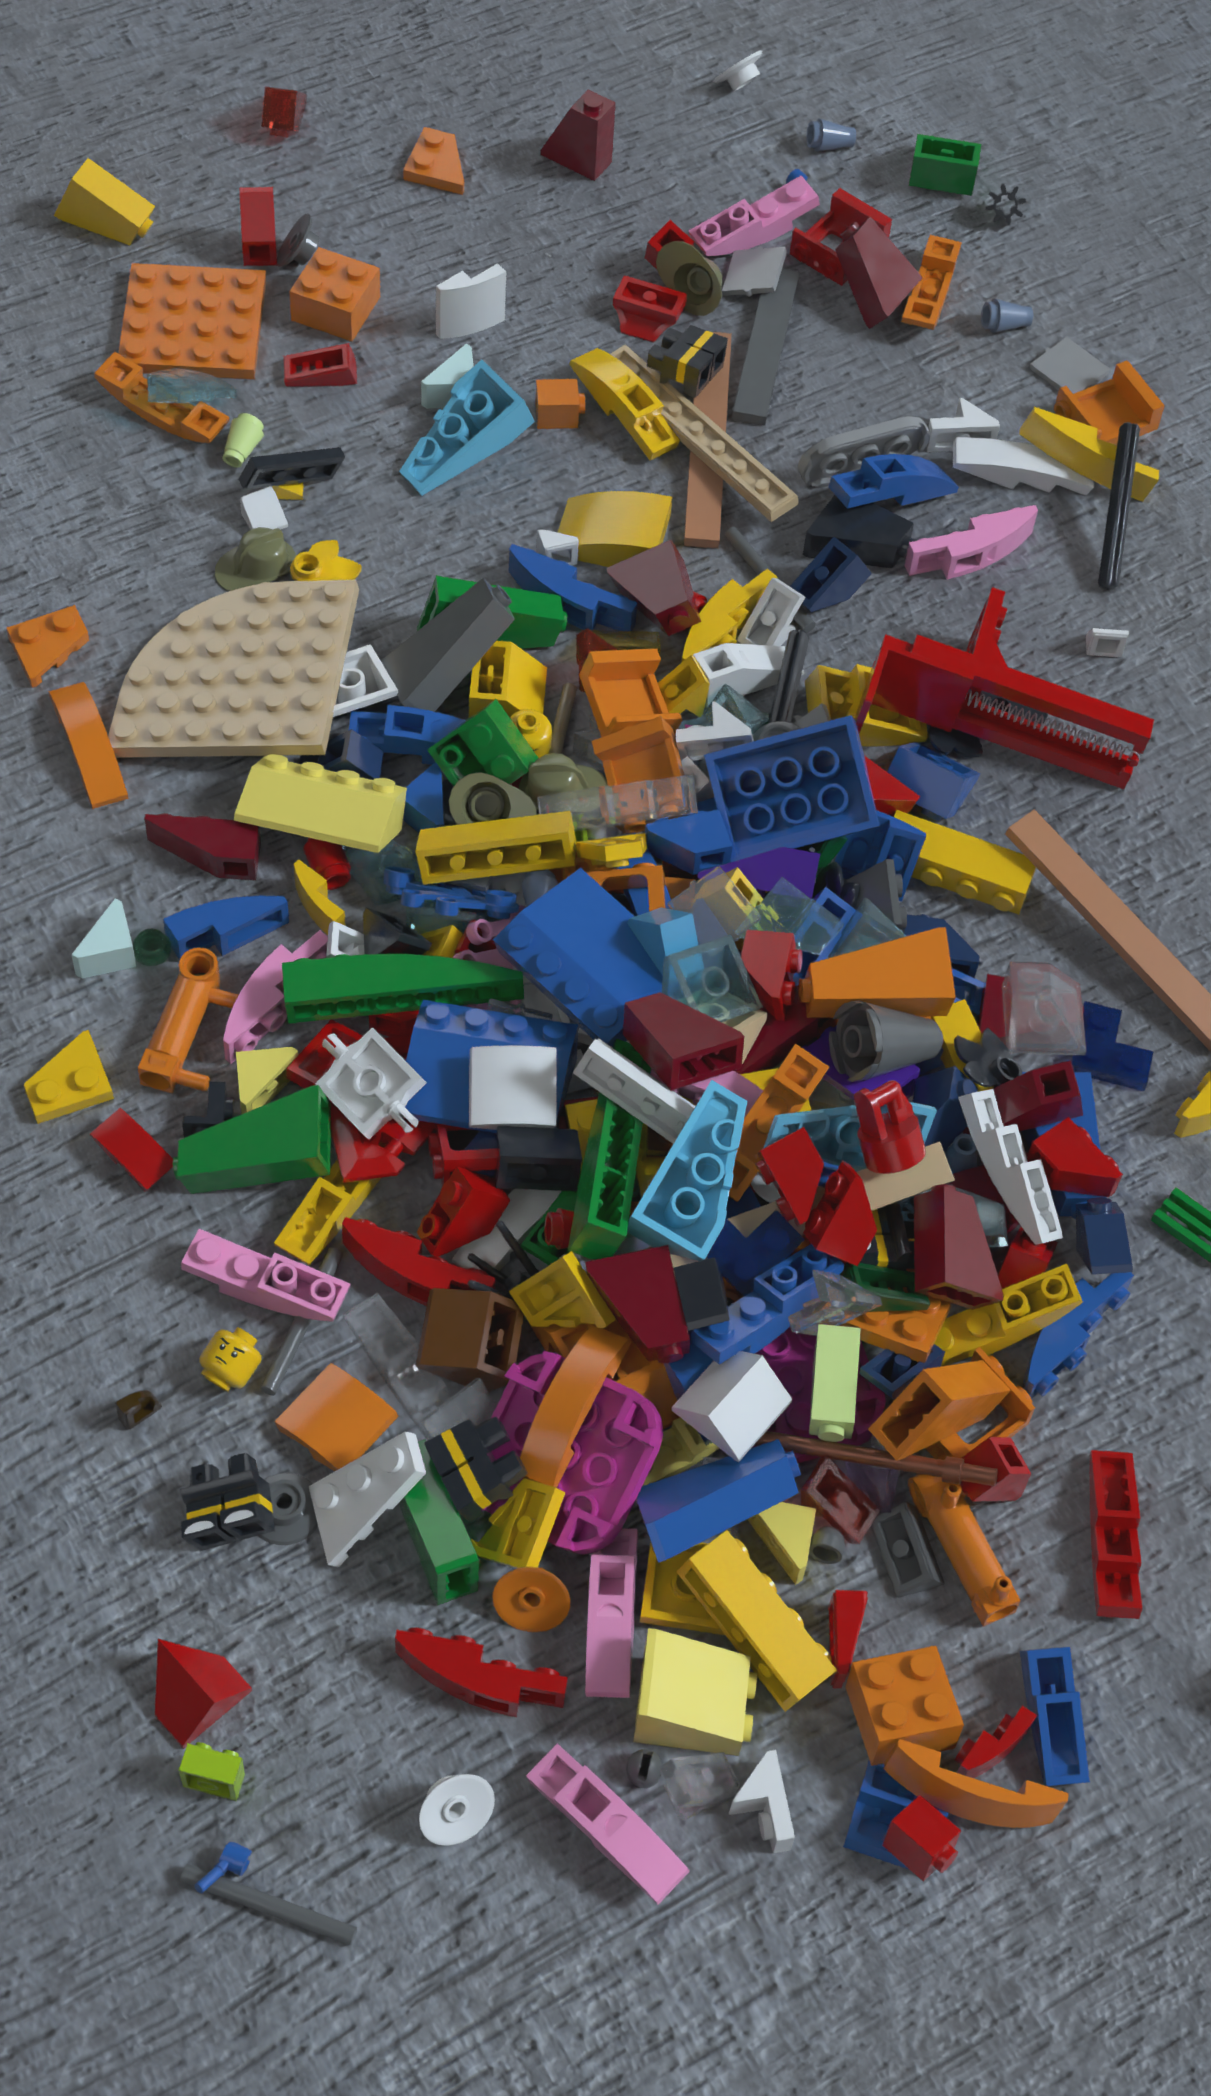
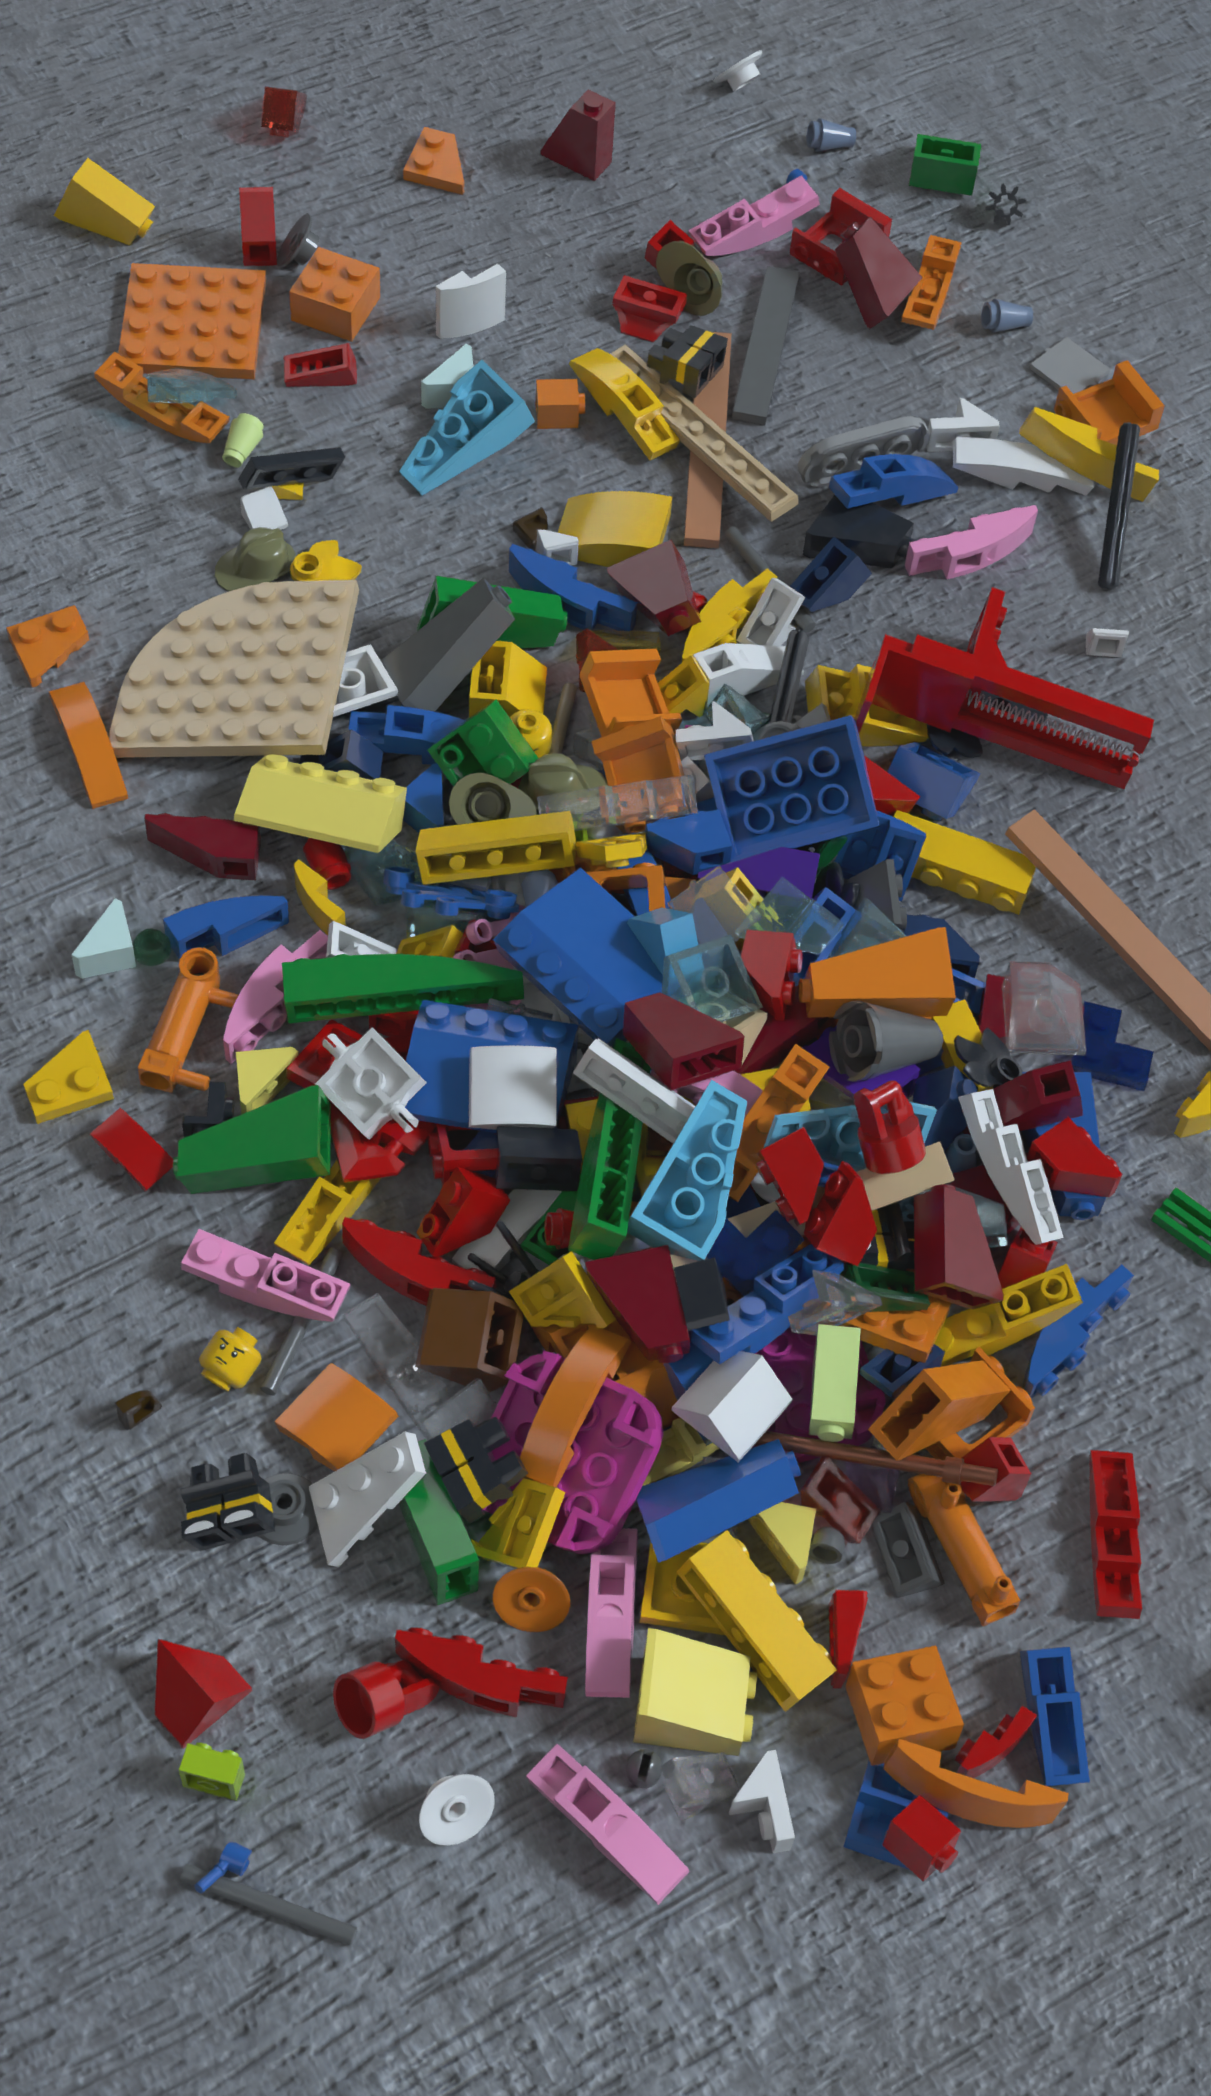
(373, 1700): none -> red piece
(391, 935): black slope -> none
(527, 527): none -> dark brown tile
(754, 271): light grey piece -> none
(1102, 1237): dark blue slope -> none

